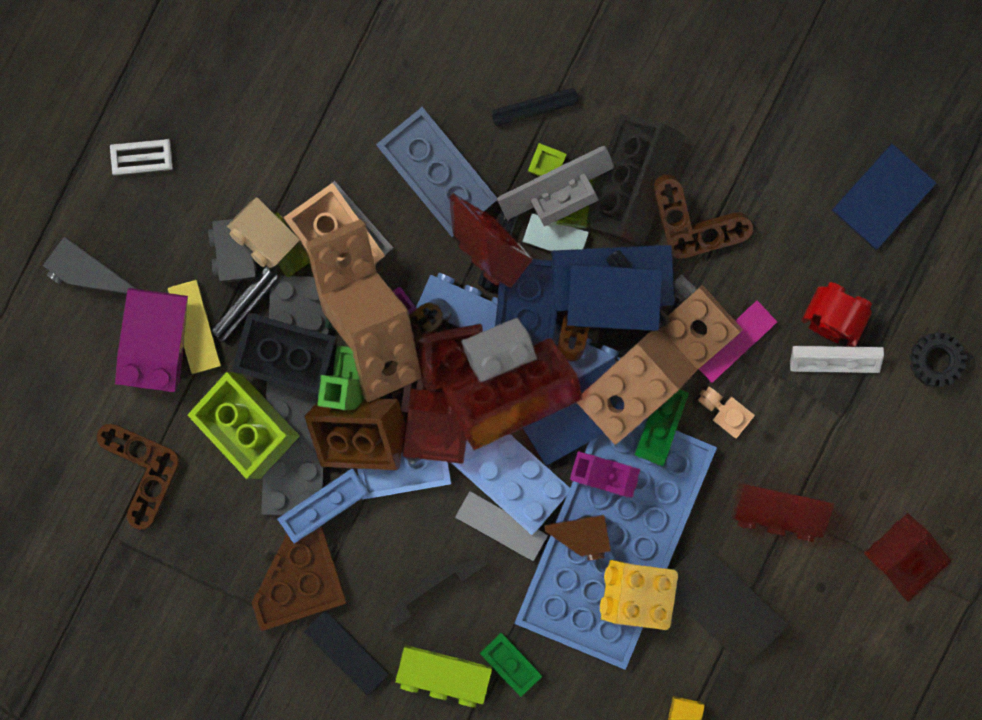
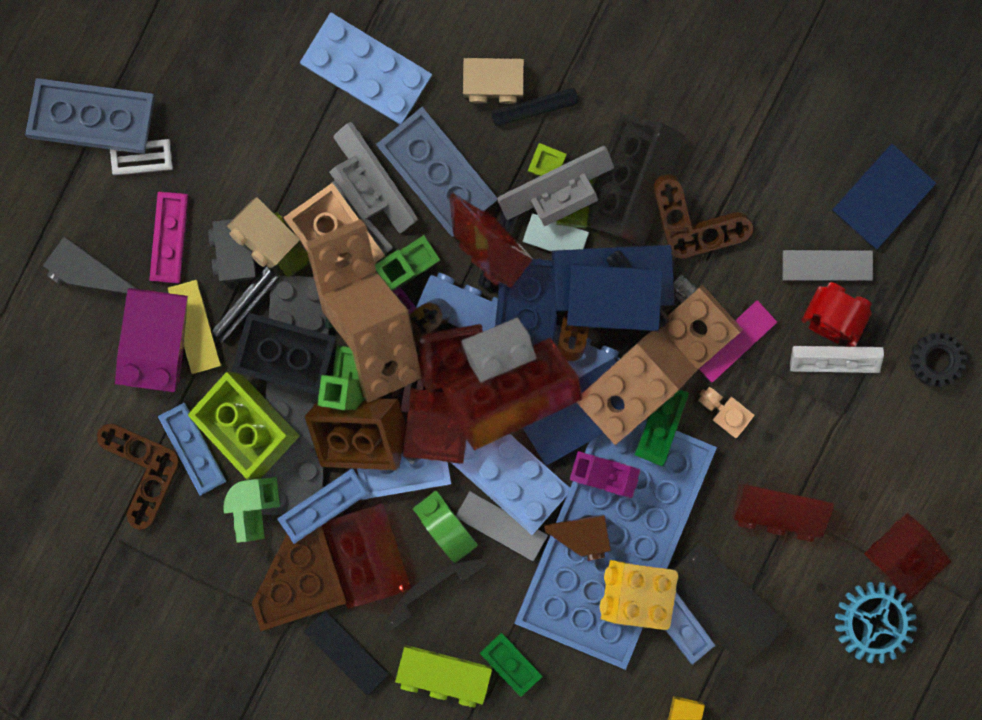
(90, 116): none -> sand blue plate
(169, 237): none -> dark pink tile
(192, 449): none -> medium blue tile
(246, 501): none -> bright green brick
(366, 69): none -> light blue plate
(366, 556): none -> clear red slope
(367, 182): none -> light grey bracket
(407, 263): none -> bright green brick
(445, 527): none -> bright green brick
(493, 79): none -> tan brick
(688, 632): none -> medium blue tile
(827, 265): none -> light grey tile
(869, 634): none -> medium azure gear

